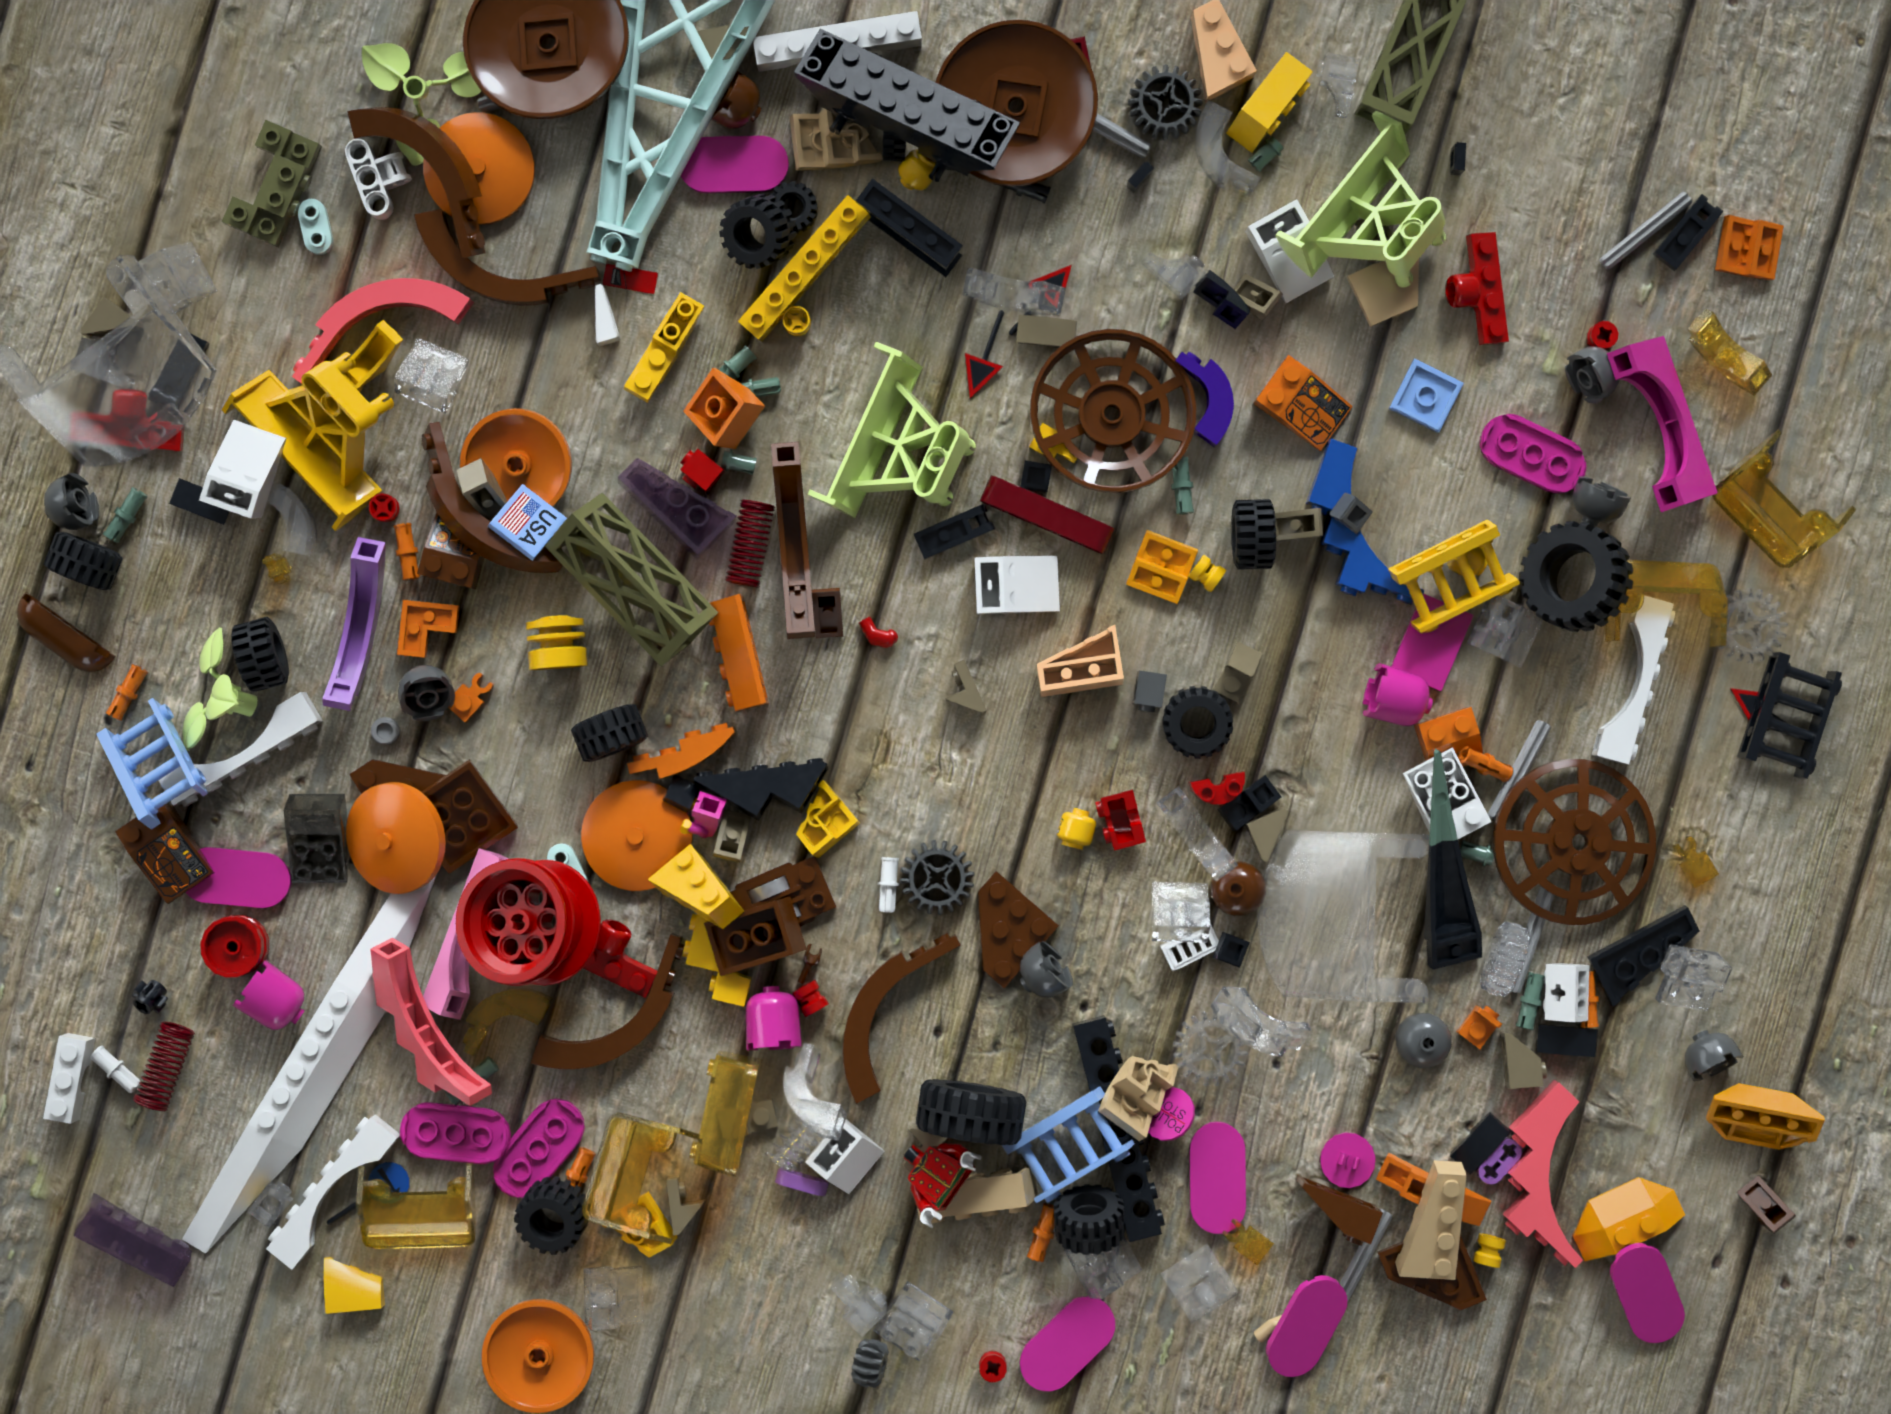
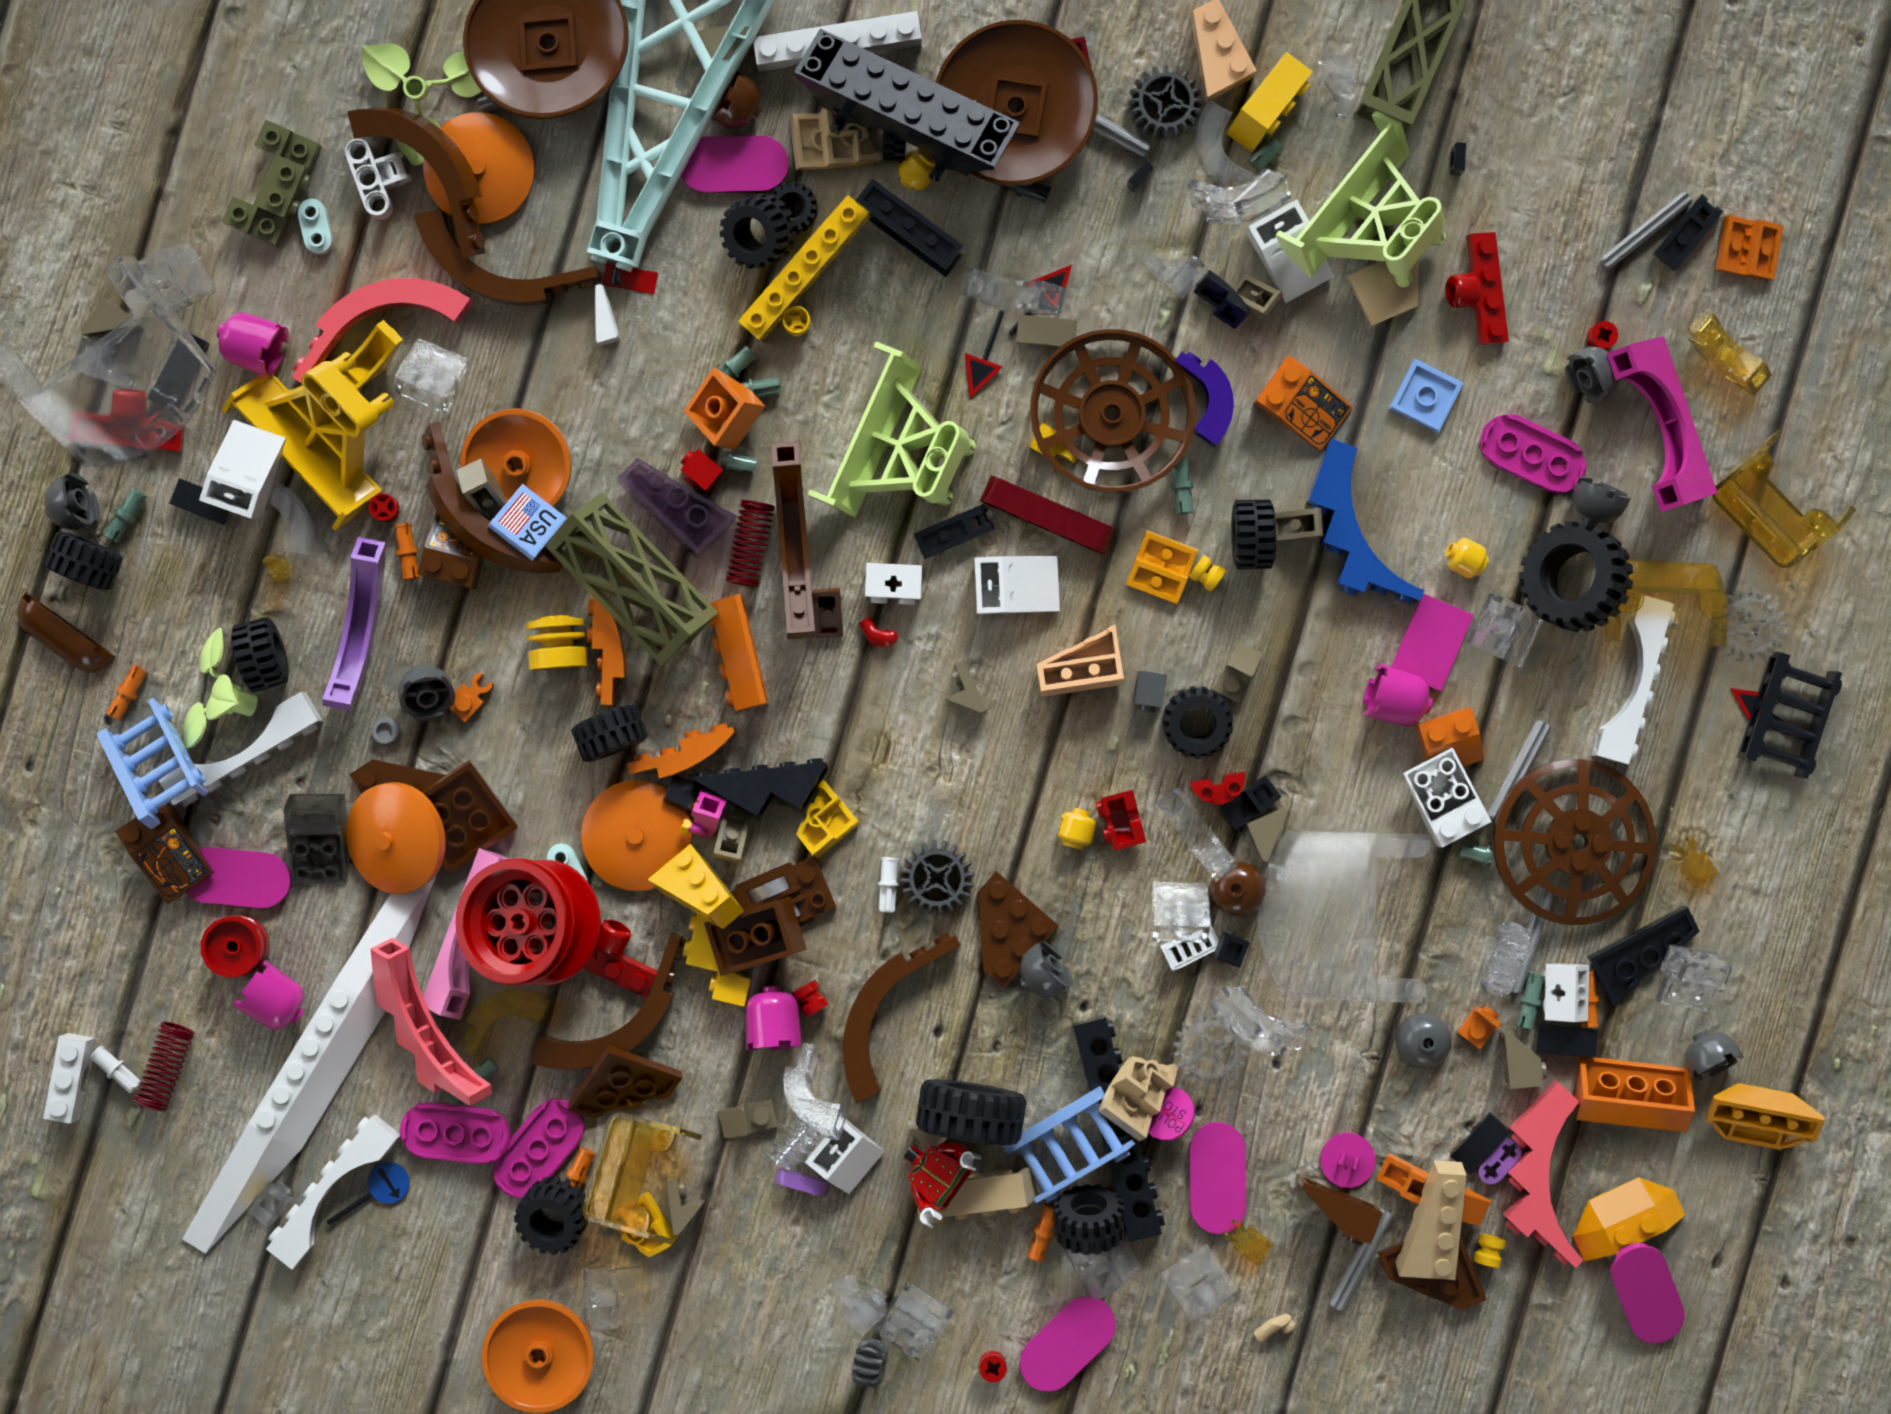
(132, 1240): clear purple wedge -> none
(149, 997): black gear -> none
(252, 343): none -> dark pink cylinder
(350, 1288): yellow slope -> none
(416, 1218): clear yellow windscreen -> none
(418, 620): orange plate -> none
(607, 637): none -> orange slope
(622, 1083): none -> reddish brown plate
(664, 348): yellow slope -> none
(726, 1112): clear yellow windscreen -> none
(810, 960): reddish brown hand -> none
(879, 574): none -> white brick
(1036, 476): black tile -> none
(1240, 203): none -> clear arch
(1306, 1326): dark pink tile -> none
(1351, 512): dark grey slope -> none
(1433, 560): yellow fence -> none
(1450, 914): black plate -> none
(1485, 764): orange pin -> none
(1634, 1094): none -> orange slope
(1766, 1205): slope -> none

